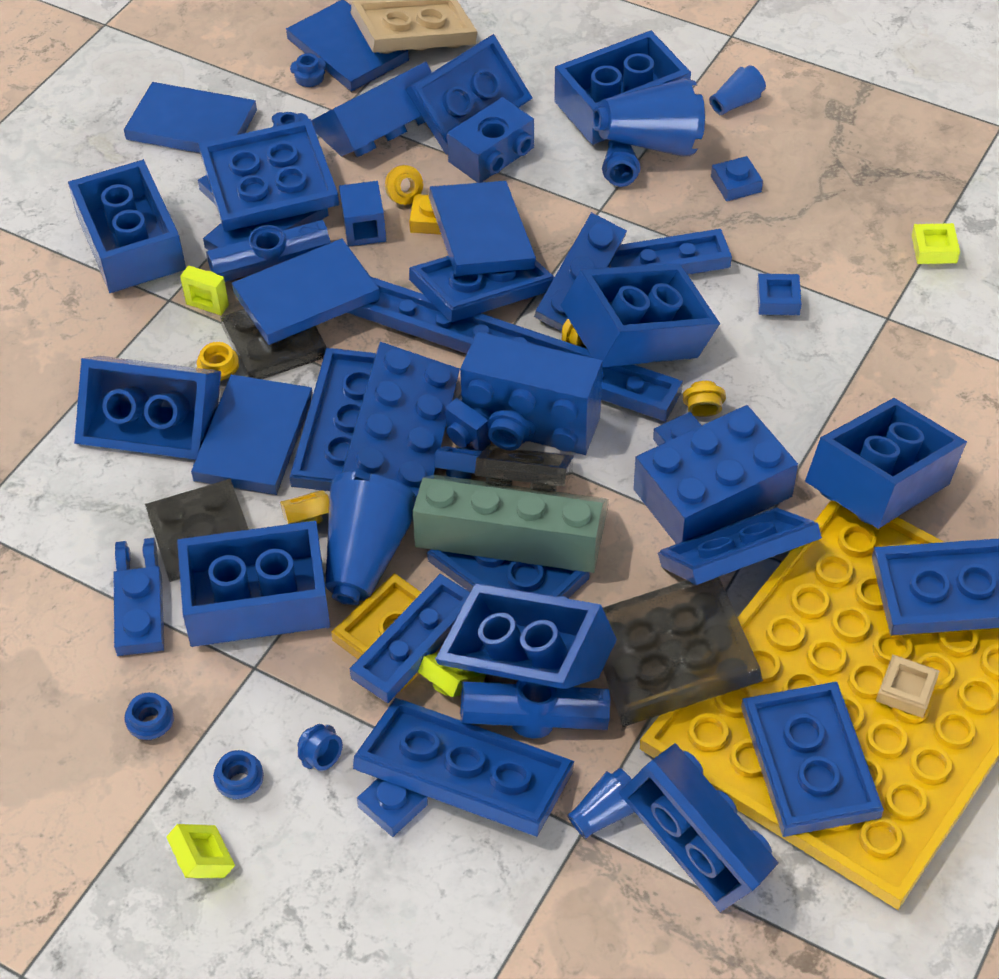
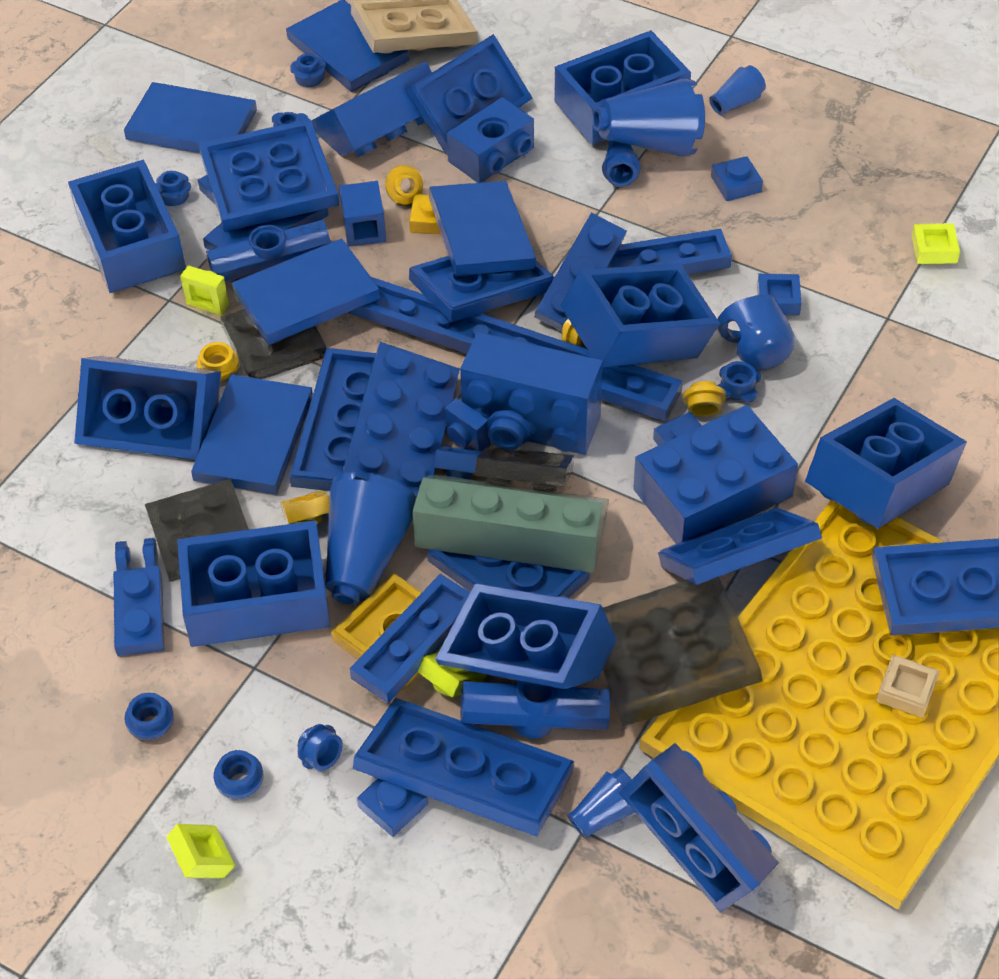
(173, 187): none -> blue plate
(739, 381): none -> blue plate
(764, 331): none -> blue helmet
(811, 759): blue tile -> none

